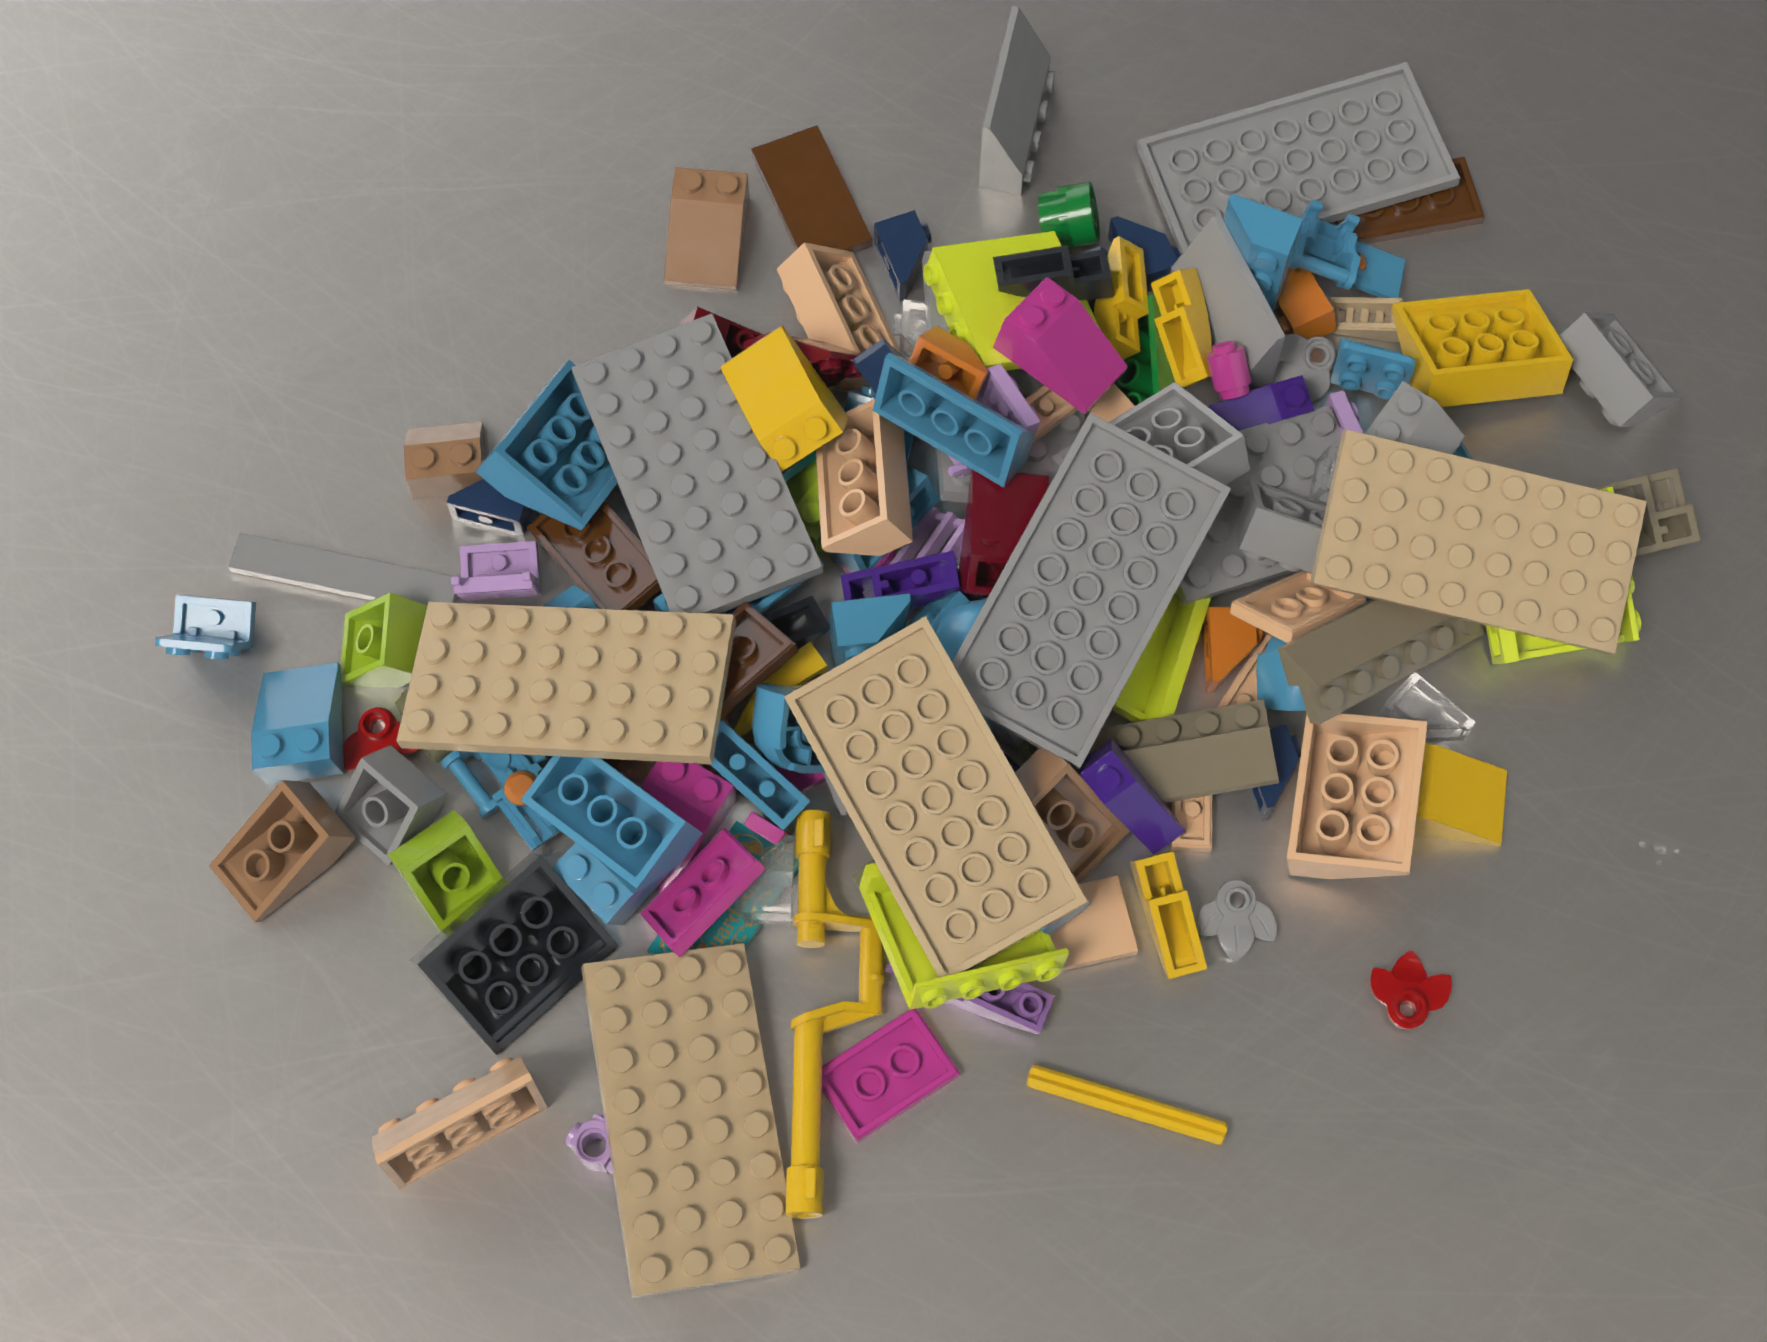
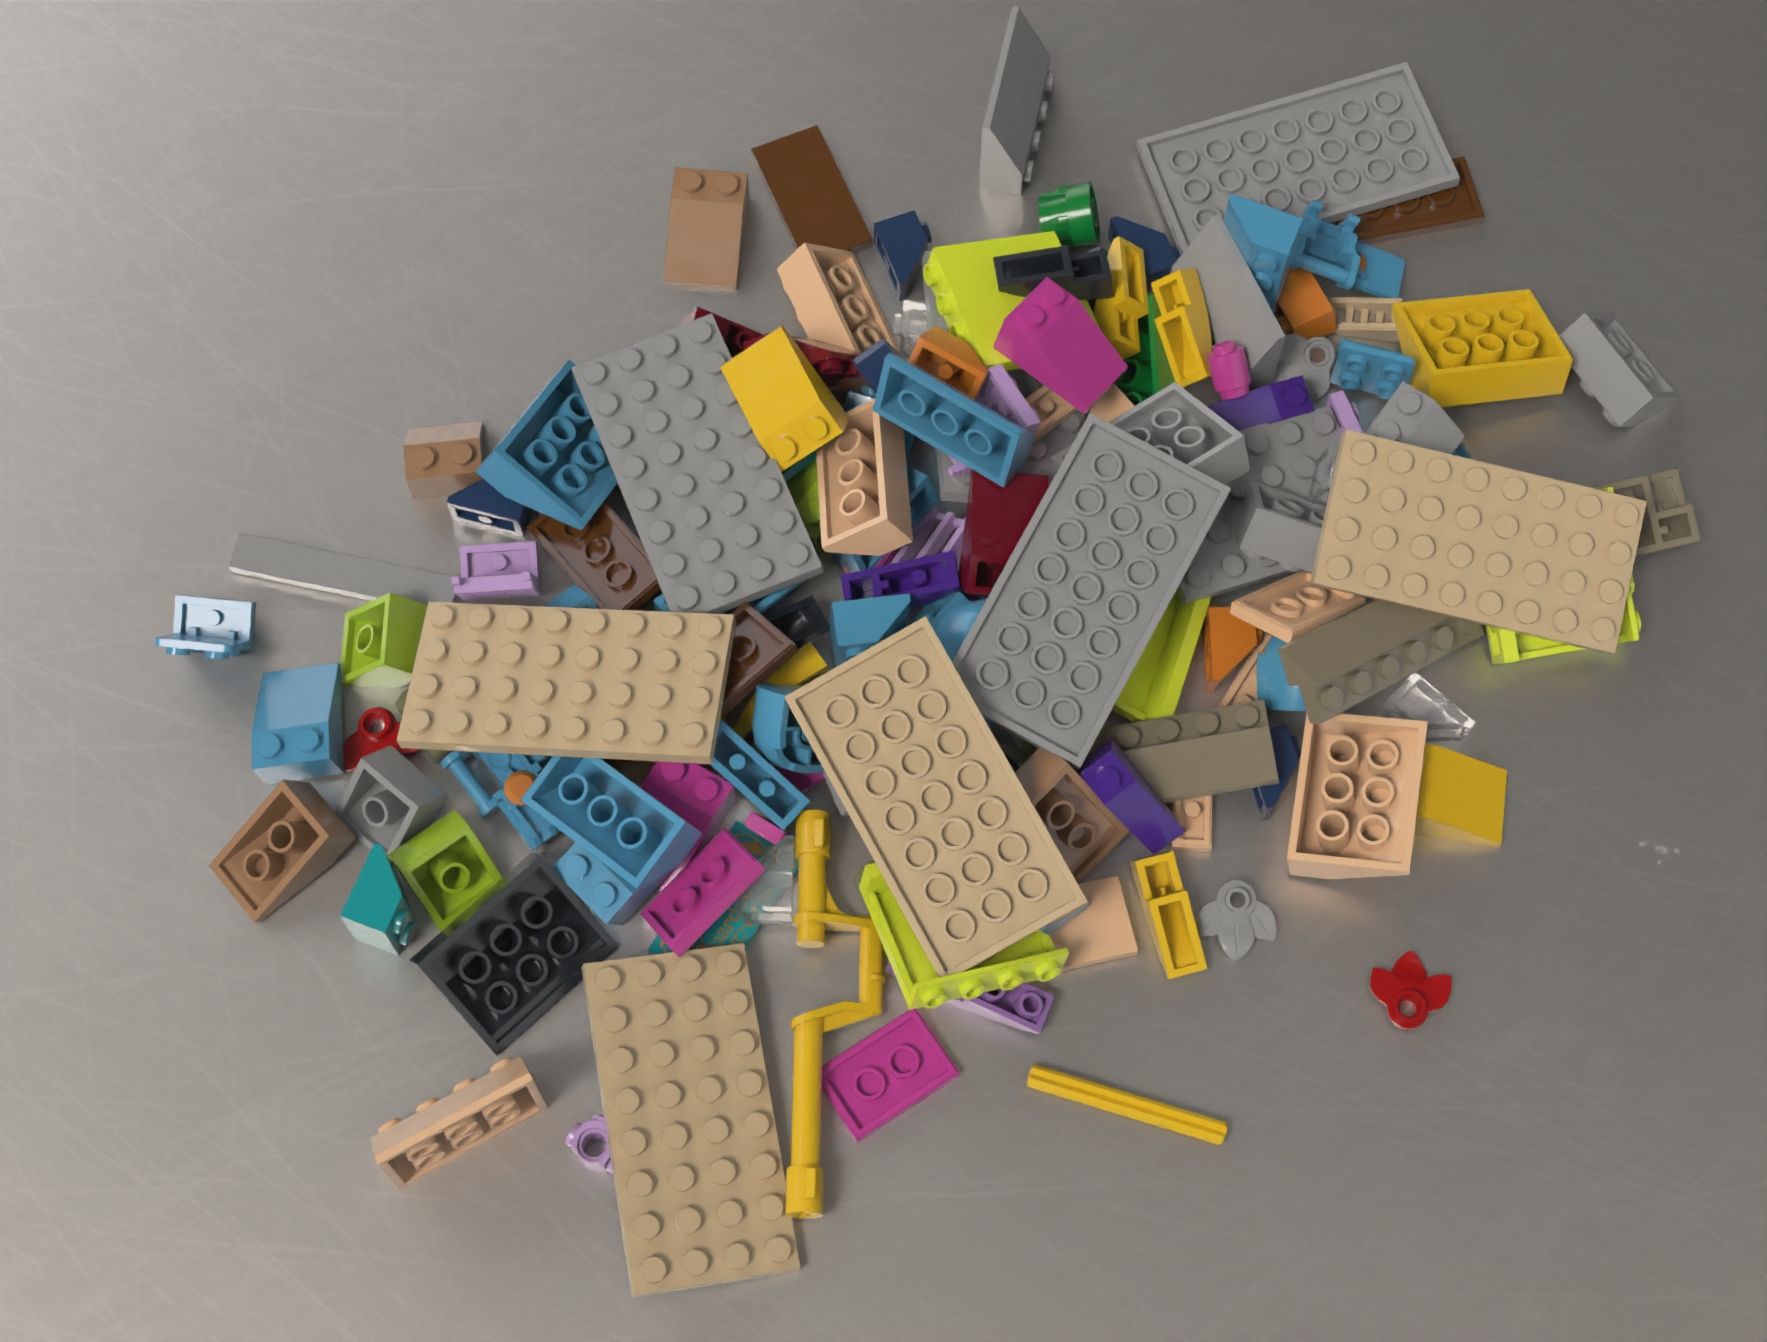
(378, 906): none -> teal slope

